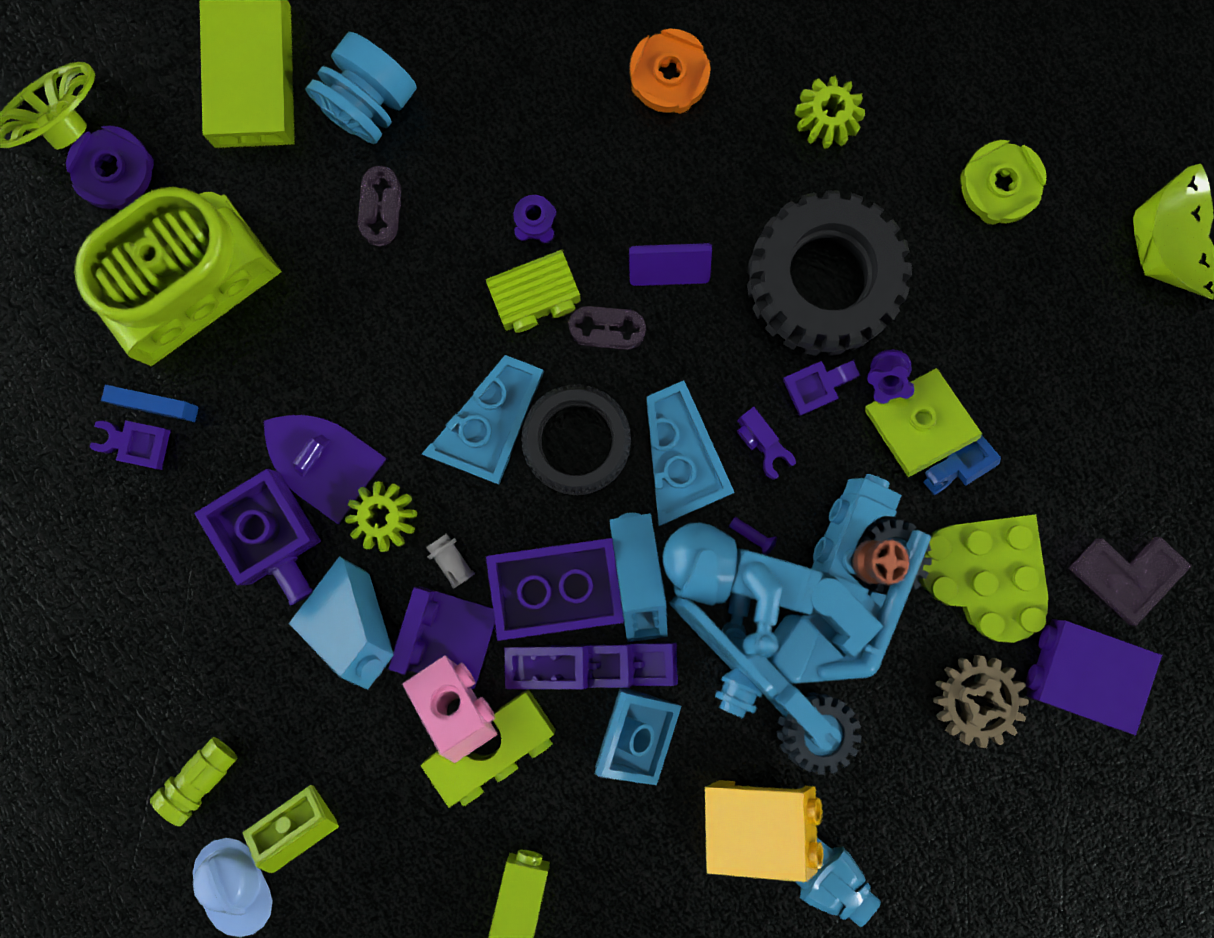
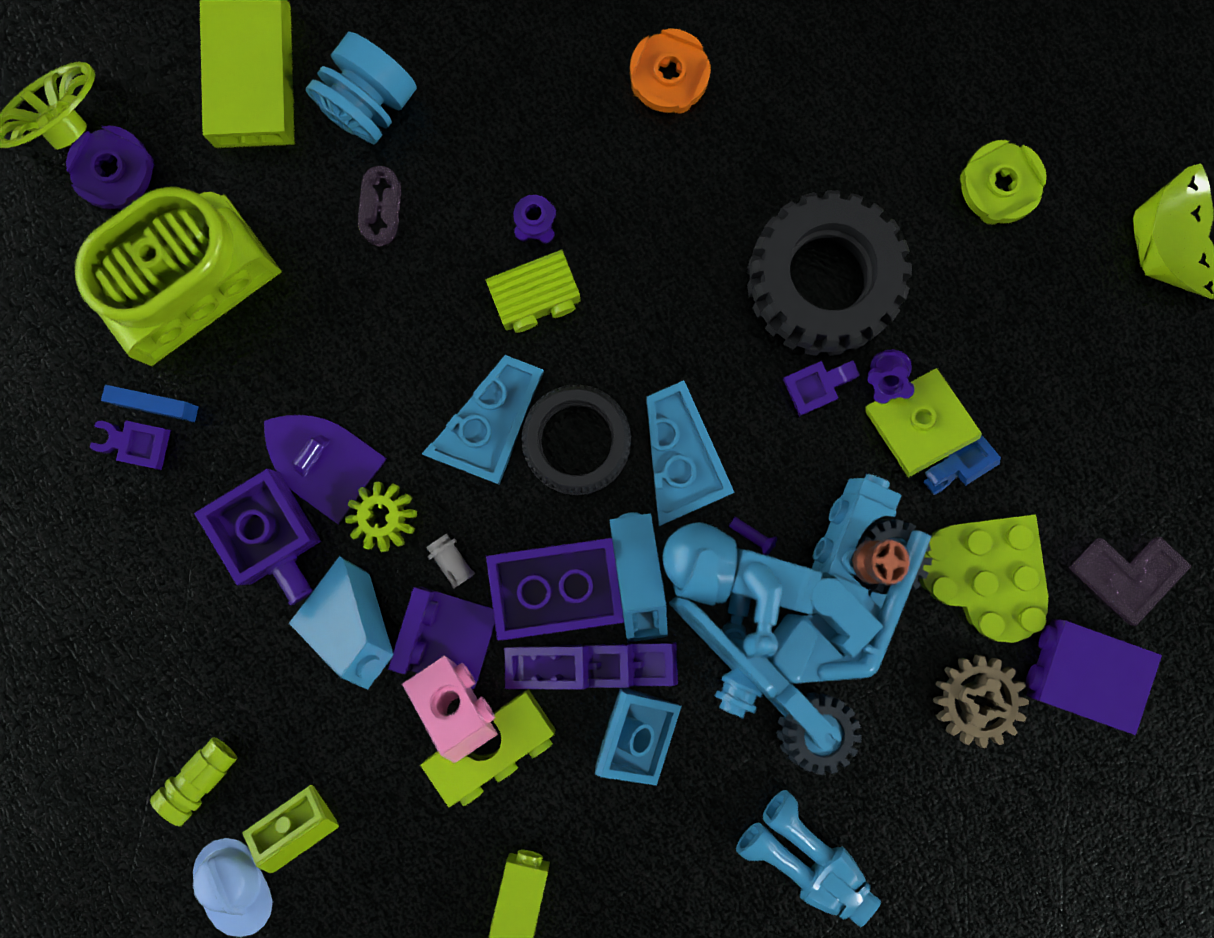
(607, 317): clear purple beam -> none
(670, 264): dark purple slope -> none
(758, 434): dark purple plate -> none
(762, 831): yellow panel -> none
(835, 98): lime gear -> none

